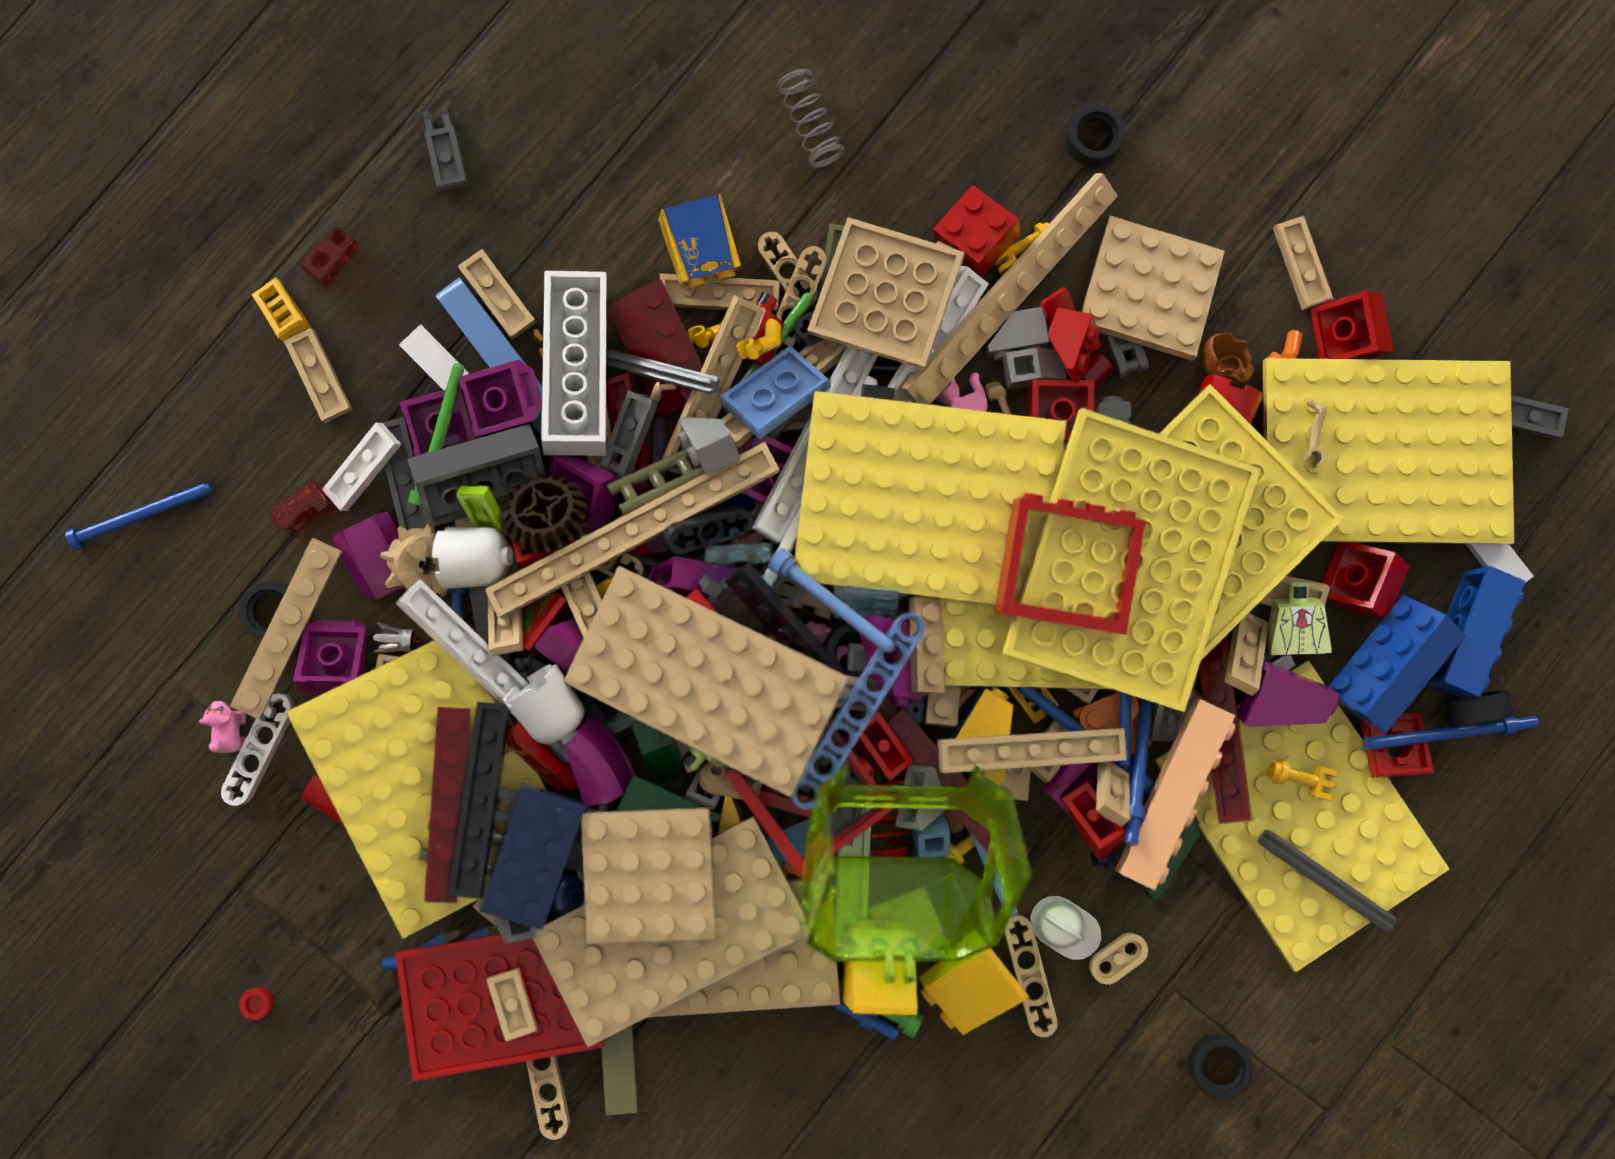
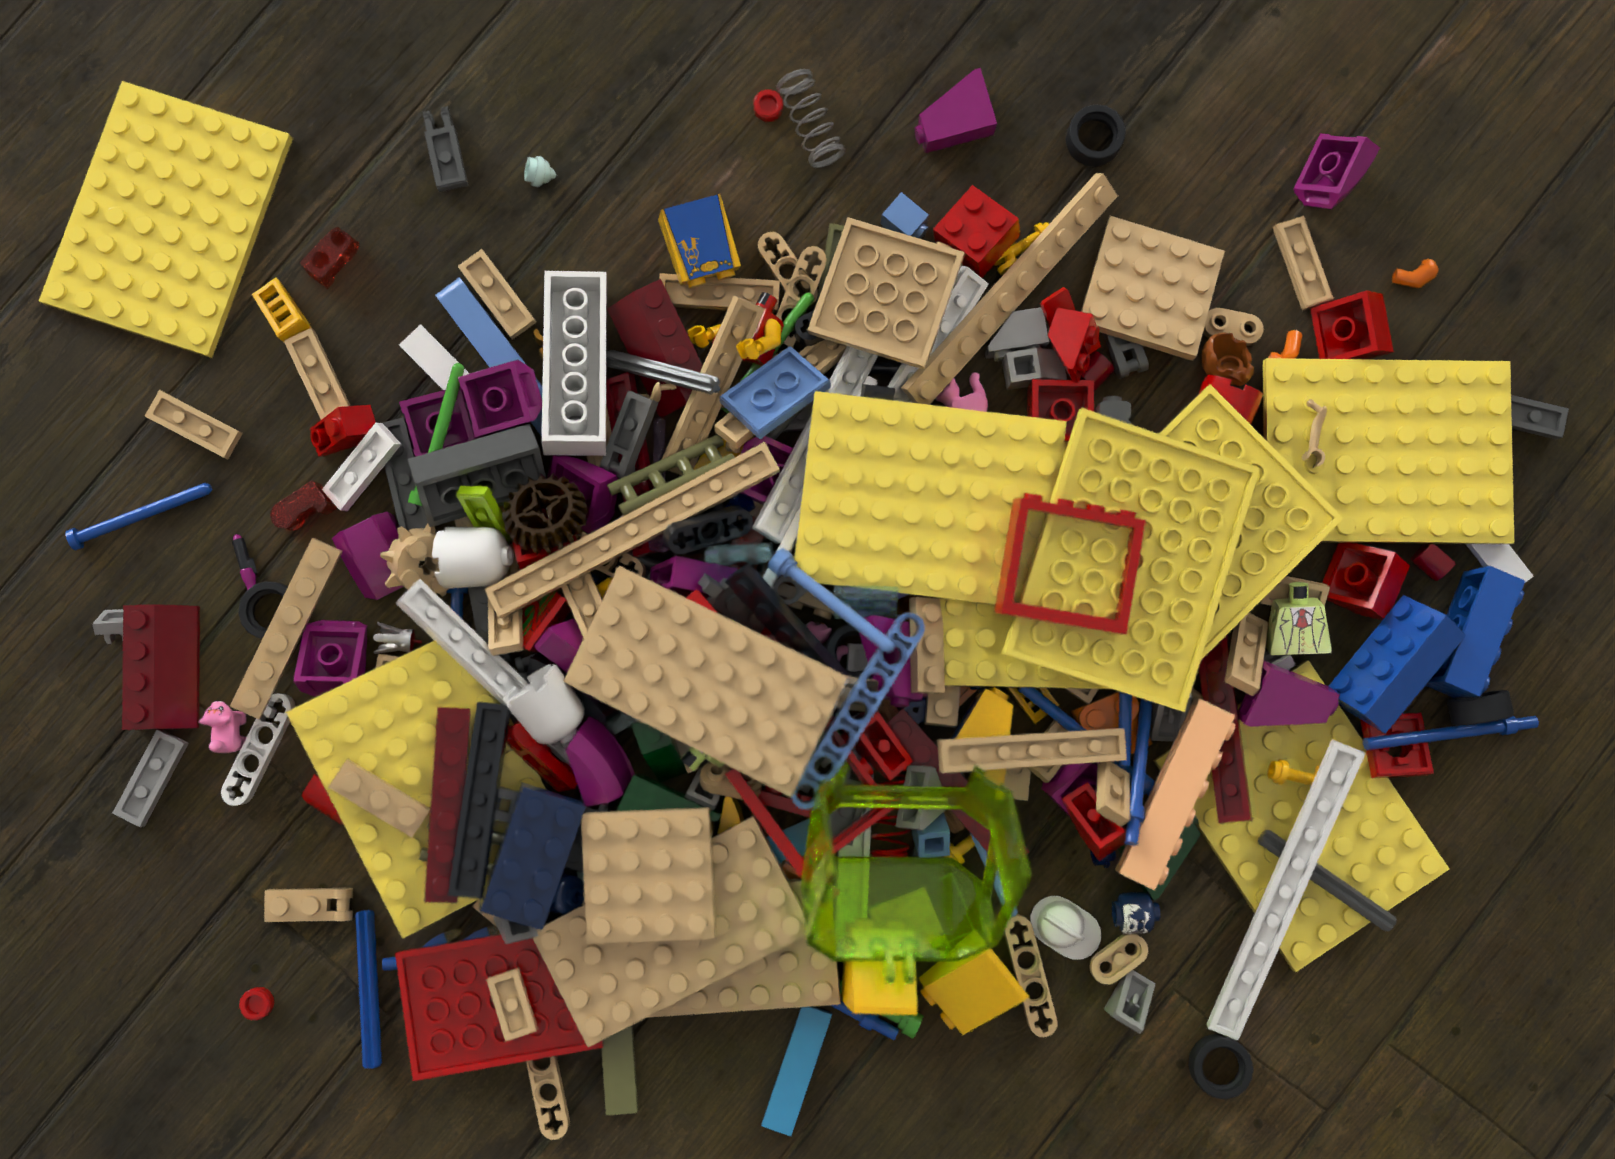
(108, 624): none -> light grey tile
(150, 778): none -> light grey plate
(160, 667): none -> dark red slope
(166, 219): none -> light yellow plate
(193, 424): none -> tan plate
(246, 564): none -> black piece
(307, 904): none -> tan plate
(342, 429): none -> red slope
(368, 989): none -> blue axle
(379, 798): none -> tan plate
(538, 171): none -> light aqua plate
(708, 443): light grey slope -> none
(768, 105): none -> red tile
(796, 1069): none -> dark azure tile
(905, 217): none -> medium blue brick
(958, 115): none -> magenta slope
(997, 392): tan piece -> none
(1131, 1000): none -> light grey slope
(1135, 912): none -> dark blue head
(1233, 323): none -> tan plate
(1285, 889): none -> white plate
(1334, 169): none -> magenta slope
(1417, 278): none -> orange arm
(1433, 561): none -> dark red brick

